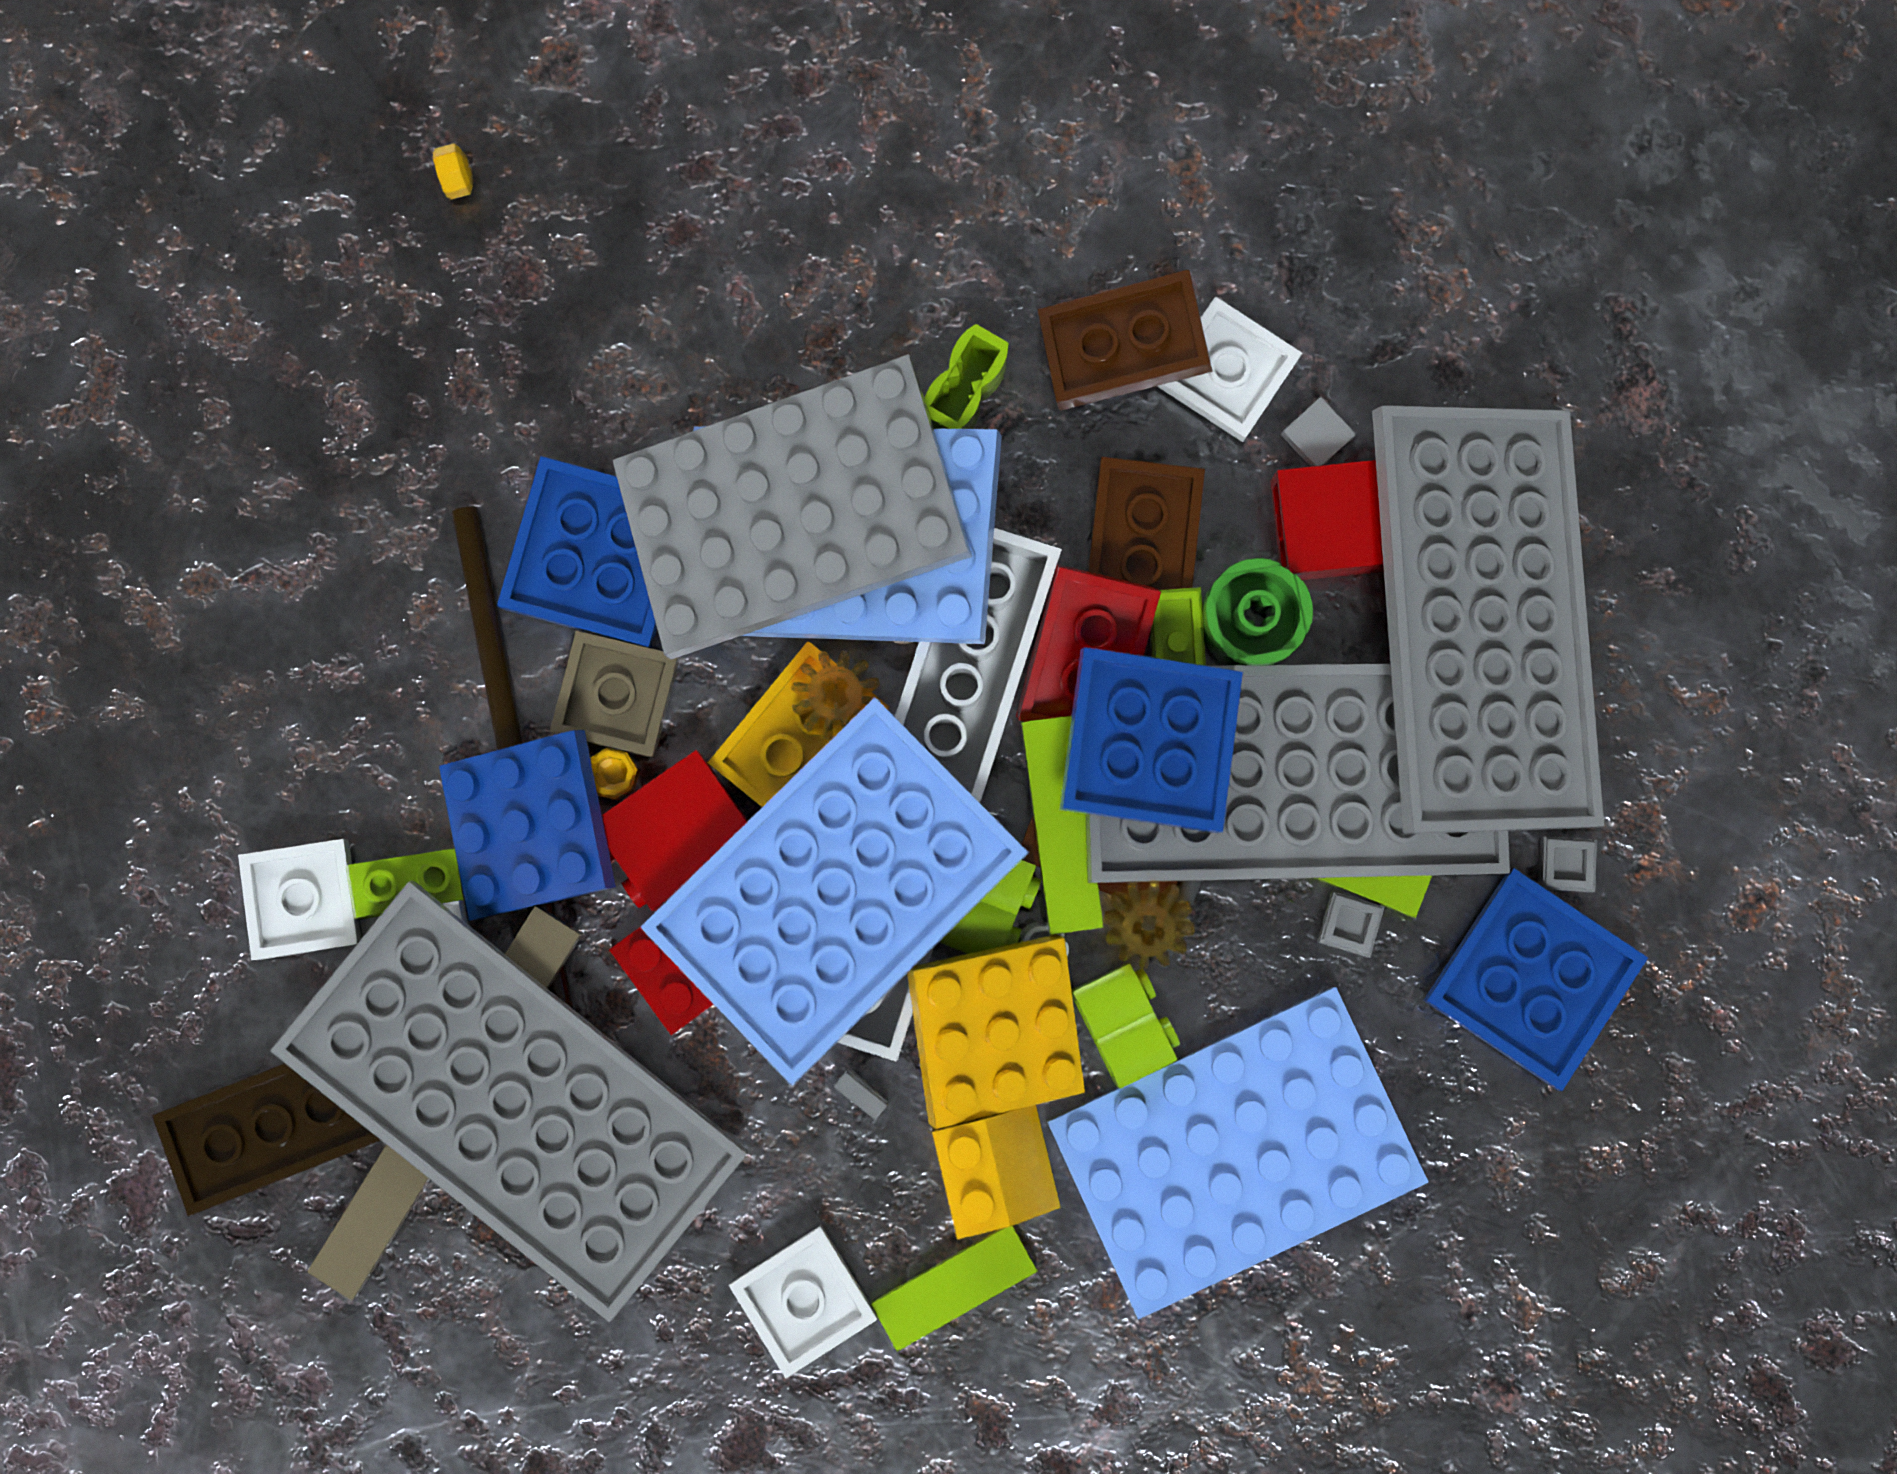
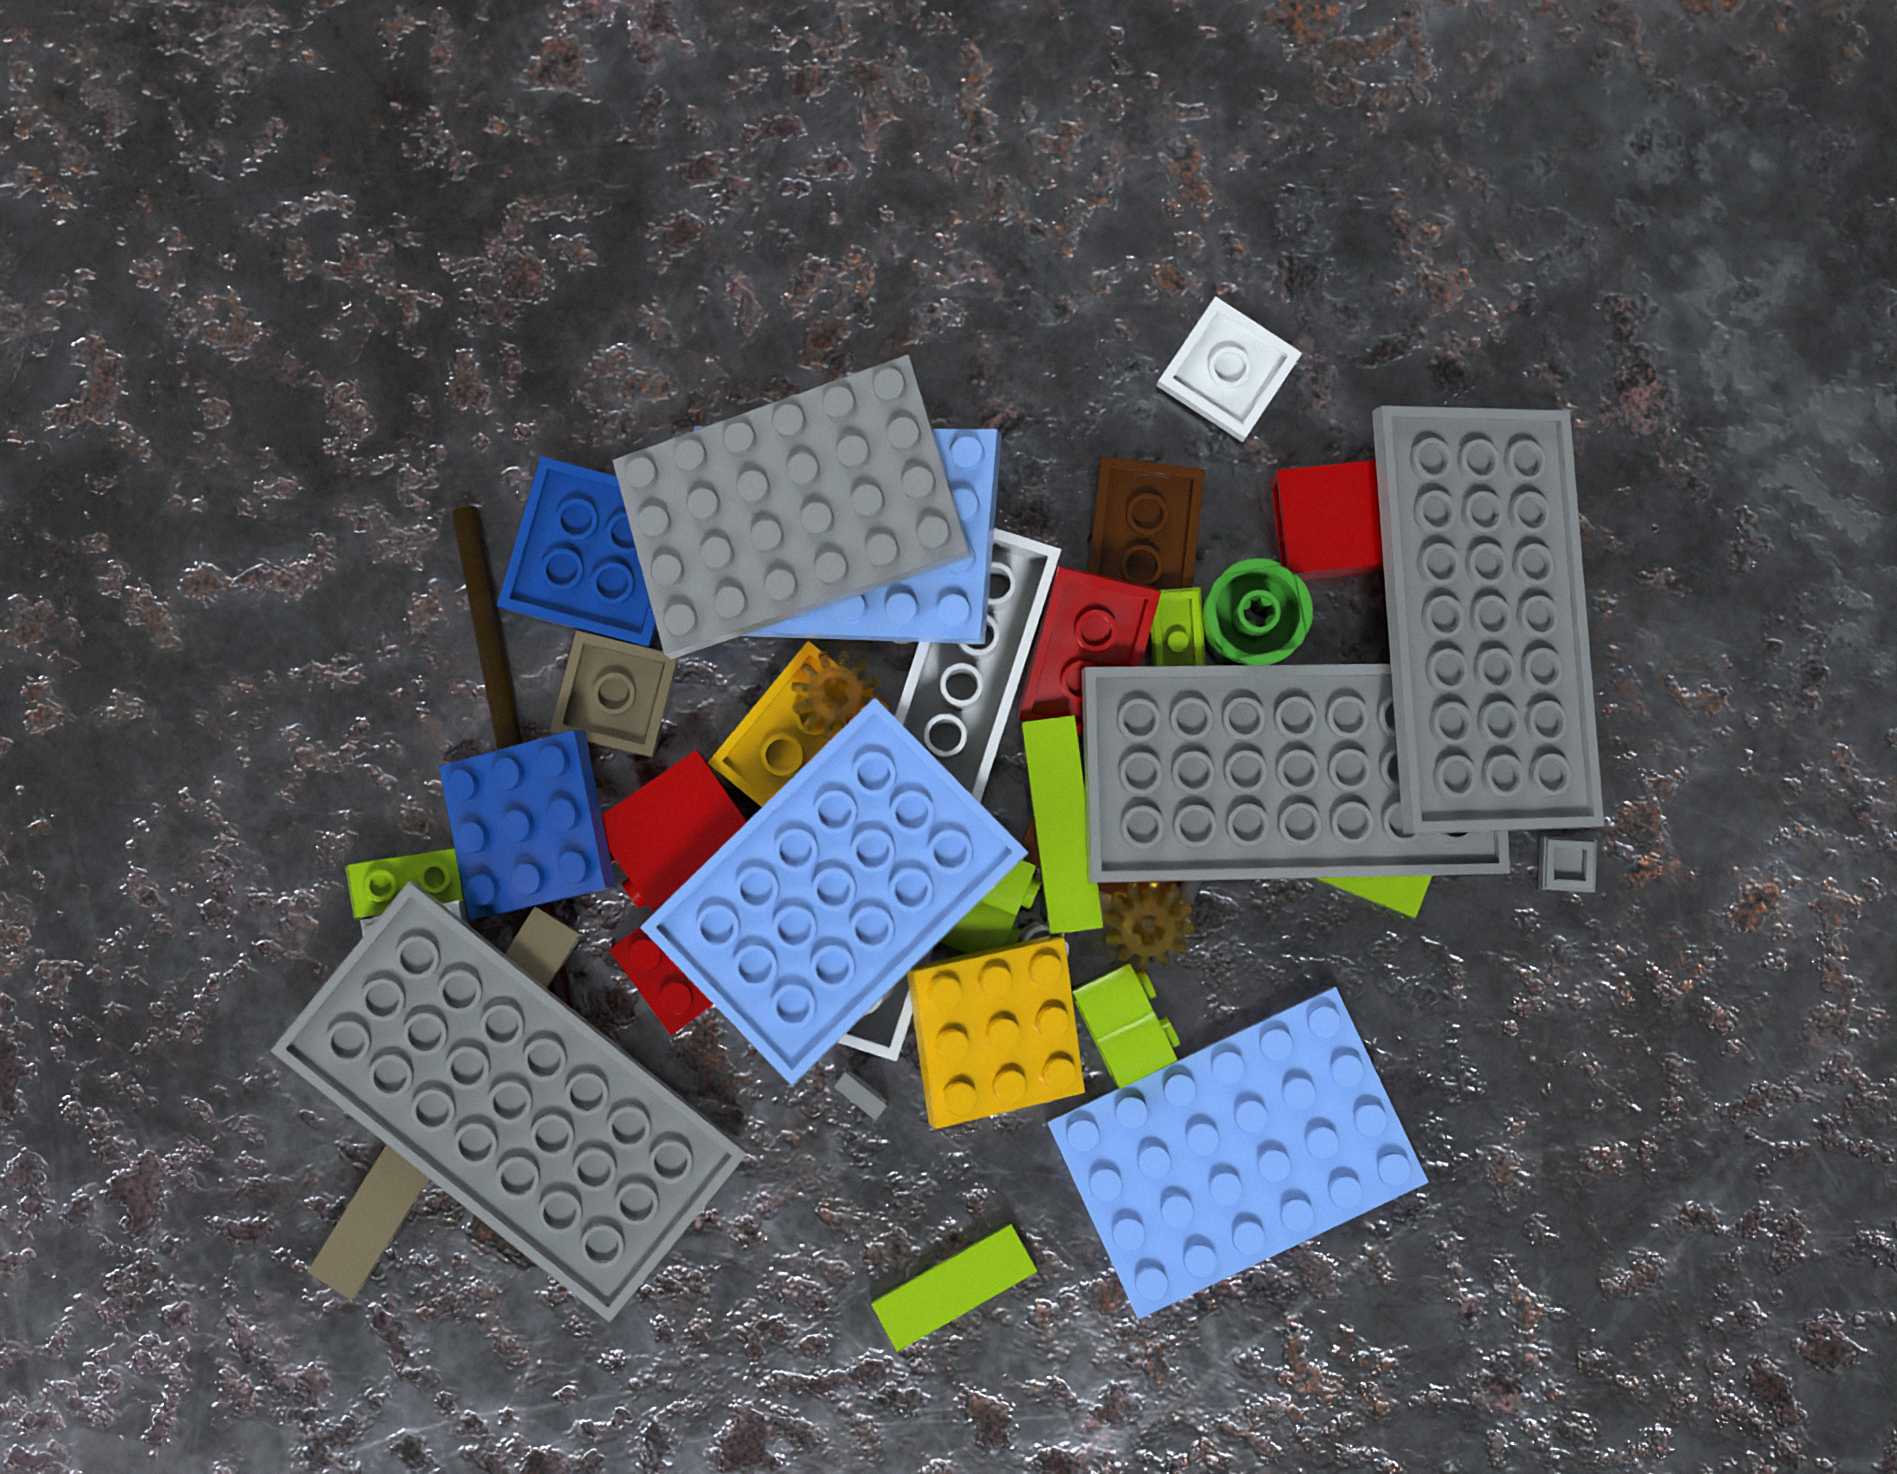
(253, 1136): dark brown plate -> none
(298, 899): white plate -> none
(453, 171): yellow tile -> none
(614, 773): yellow tile -> none
(803, 1301): white plate -> none
(972, 376): lime brick -> none
(996, 1171): yellow slope -> none
(1124, 340): reddish brown plate -> none
(1151, 740): blue plate -> none
(1318, 434): light grey tile -> none
(1350, 924): light grey tile -> none
(1535, 979): blue plate -> none

